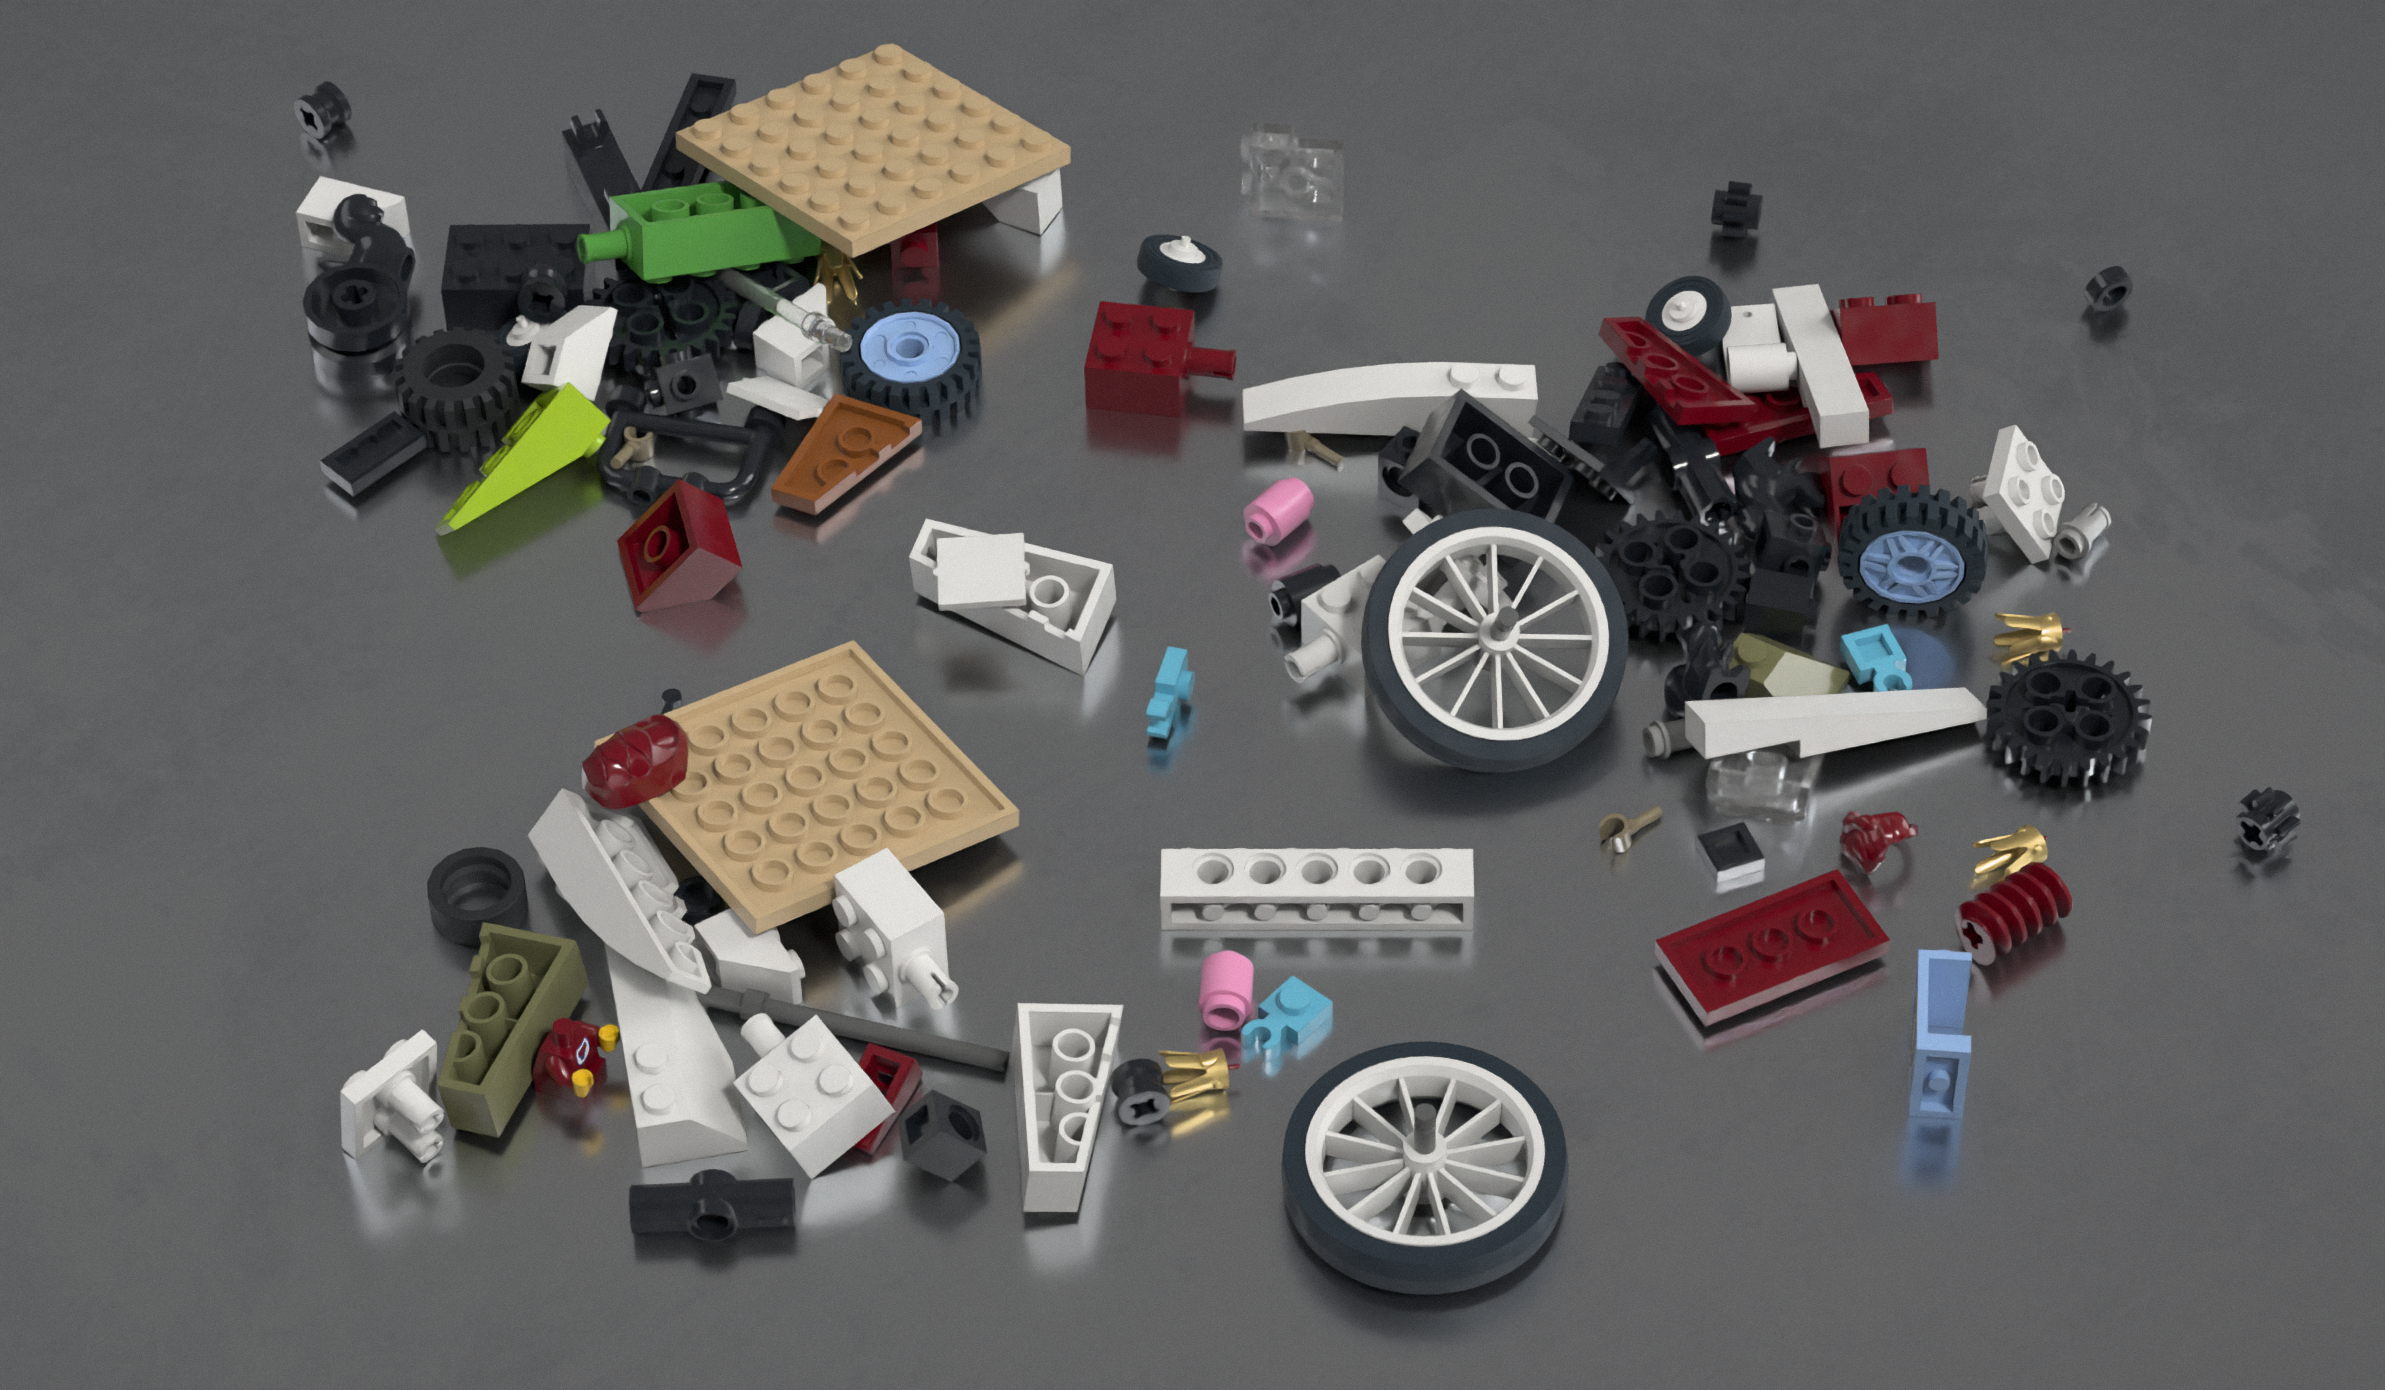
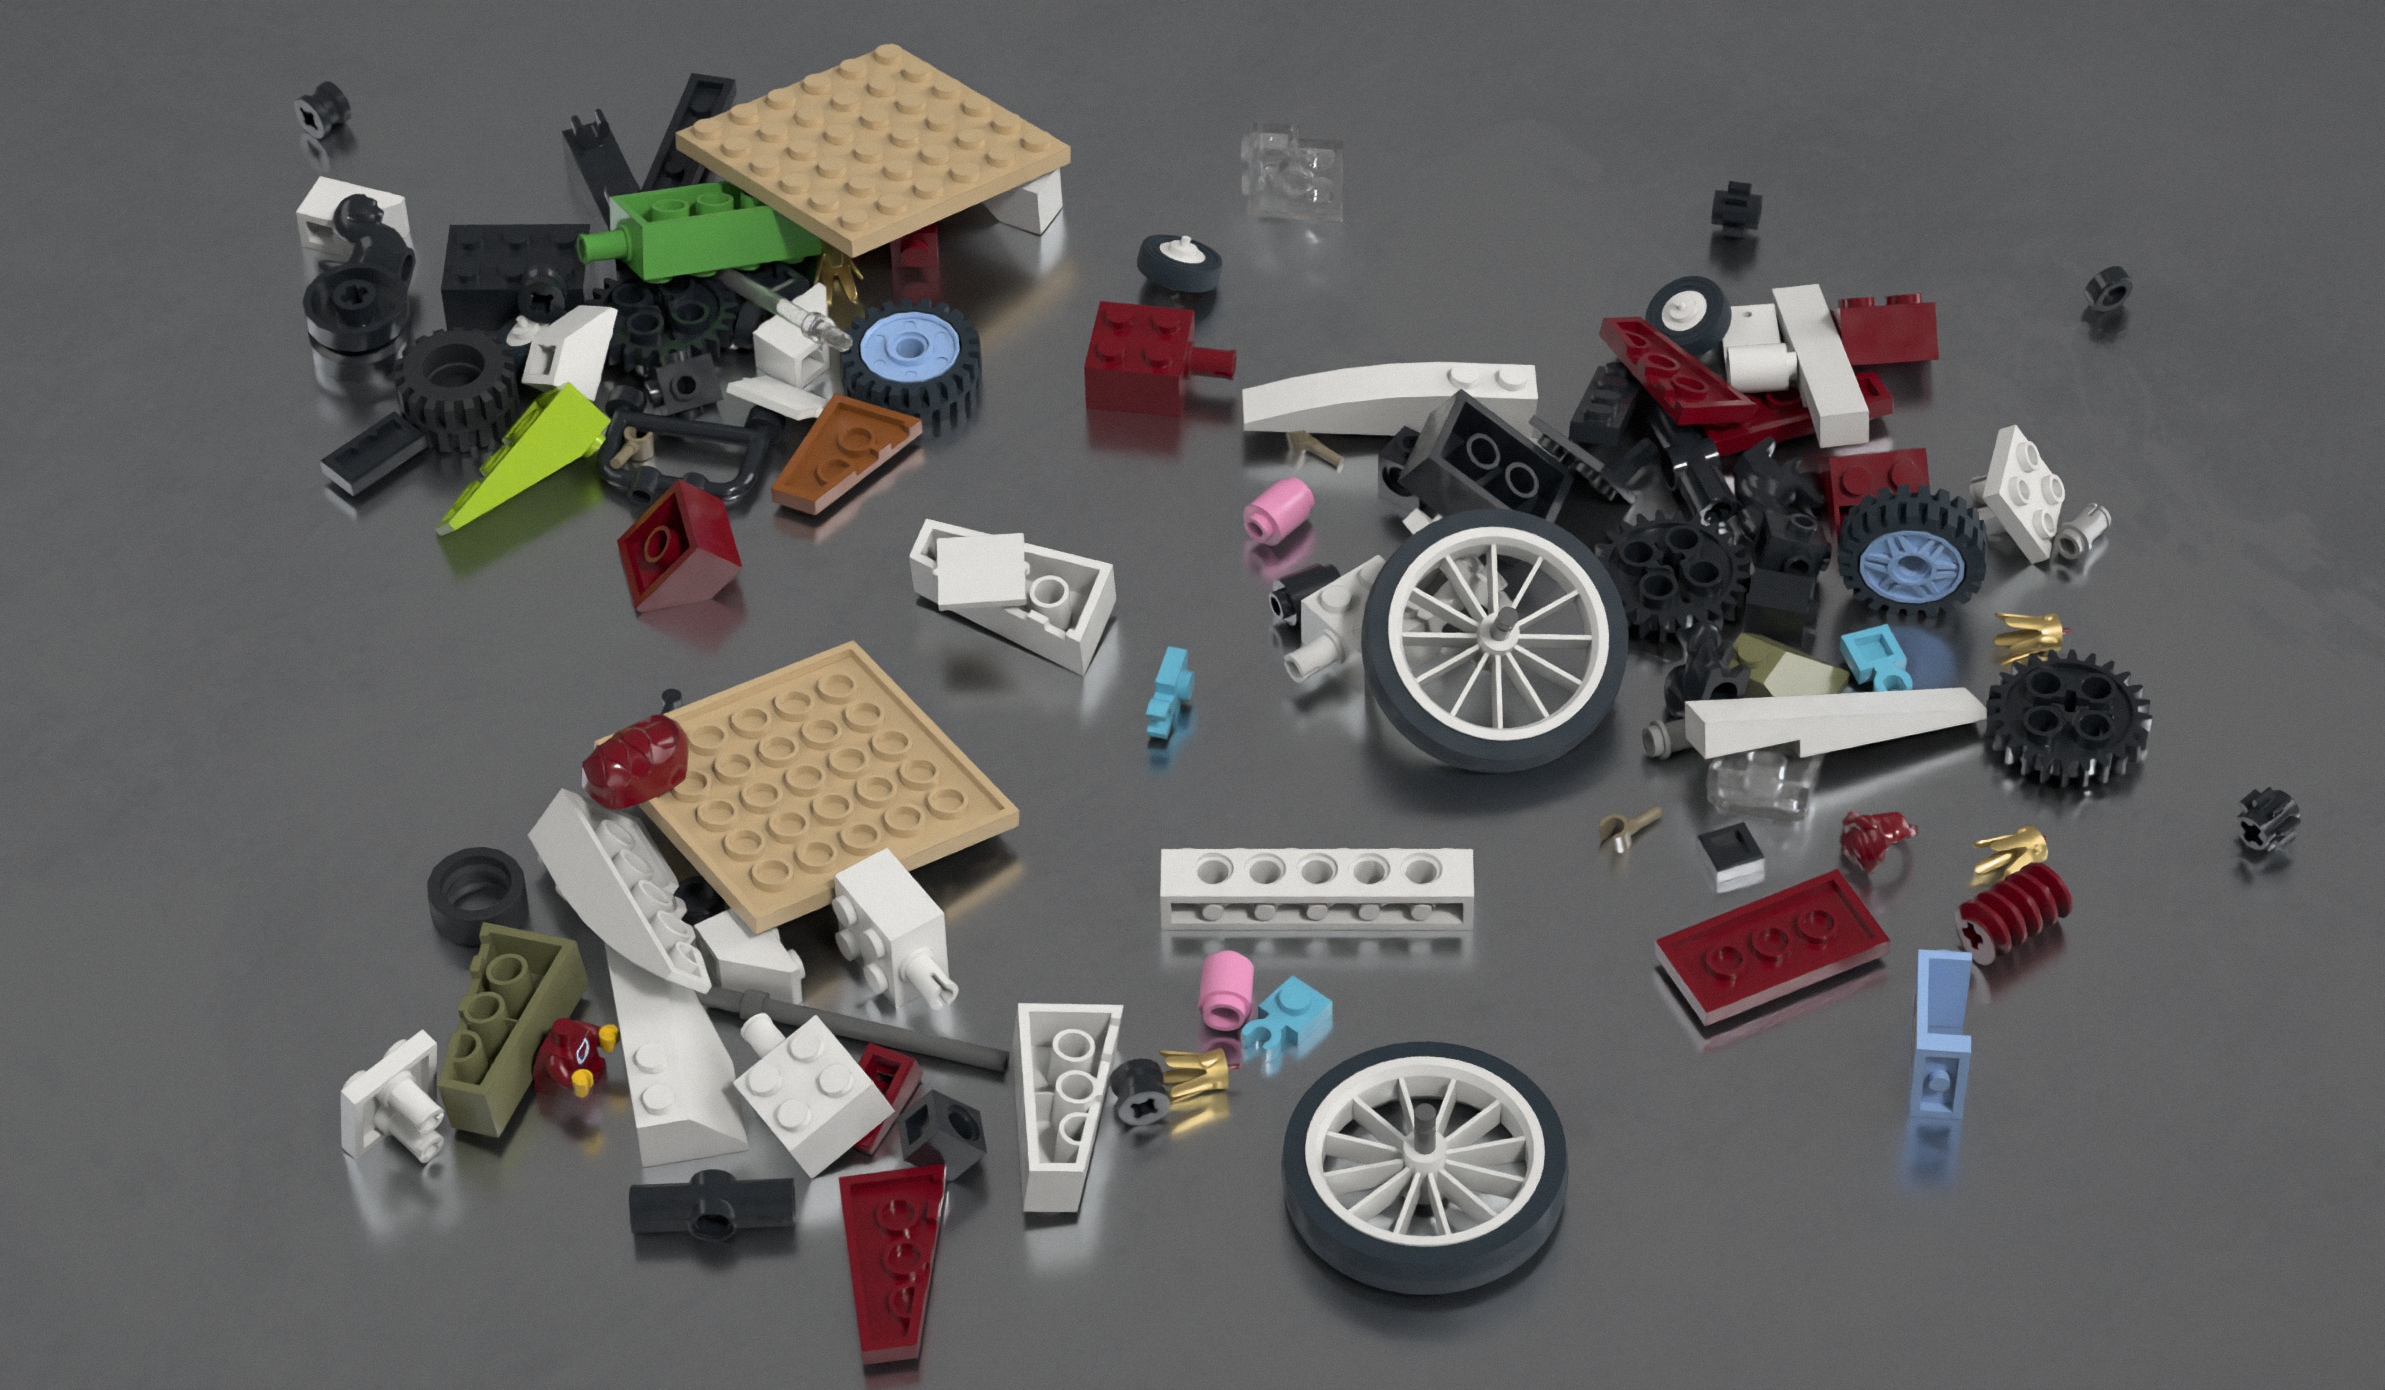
(891, 1251): none -> dark red wing

